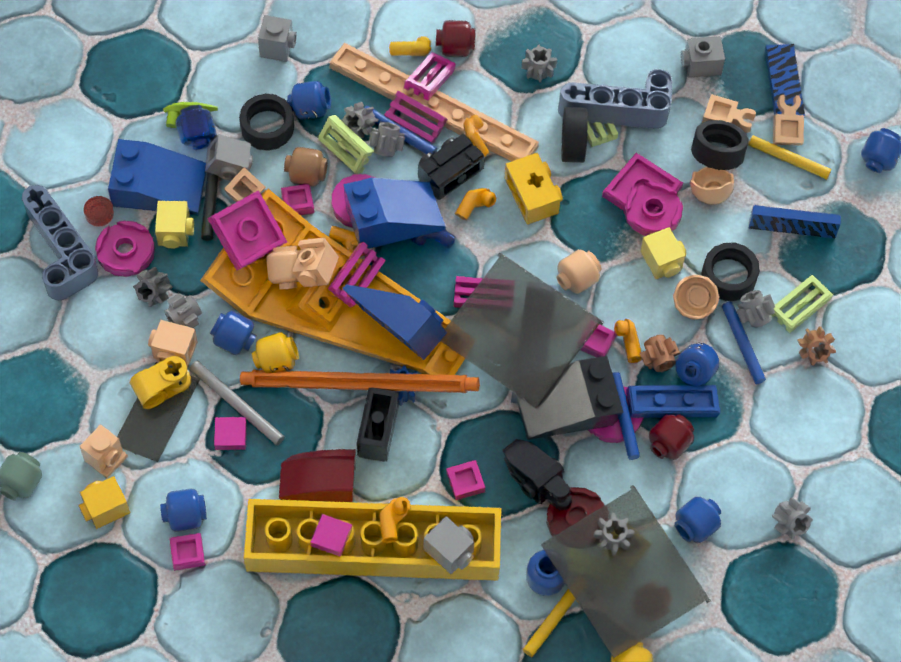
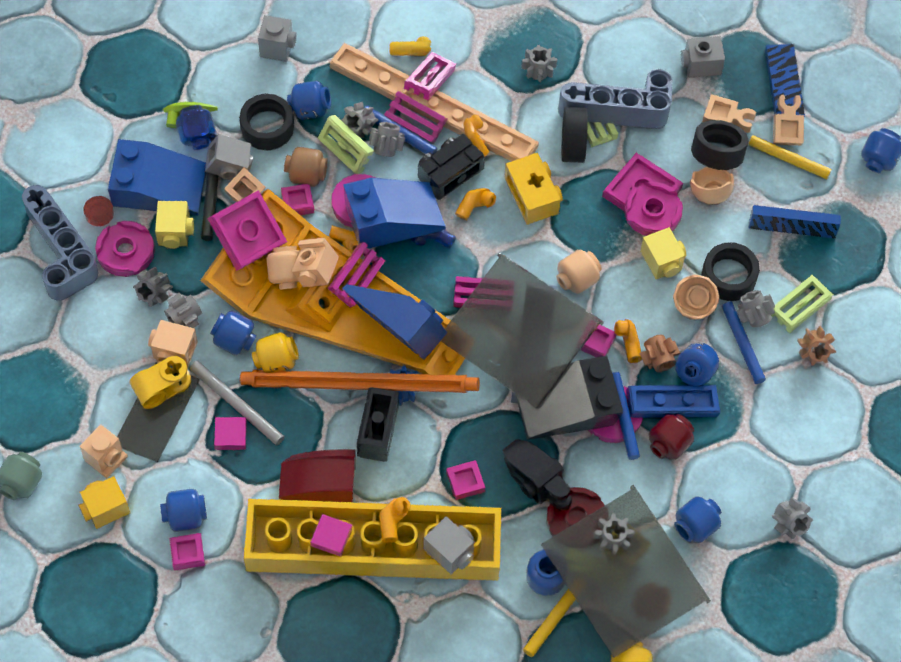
(456, 38): dark red head -> none

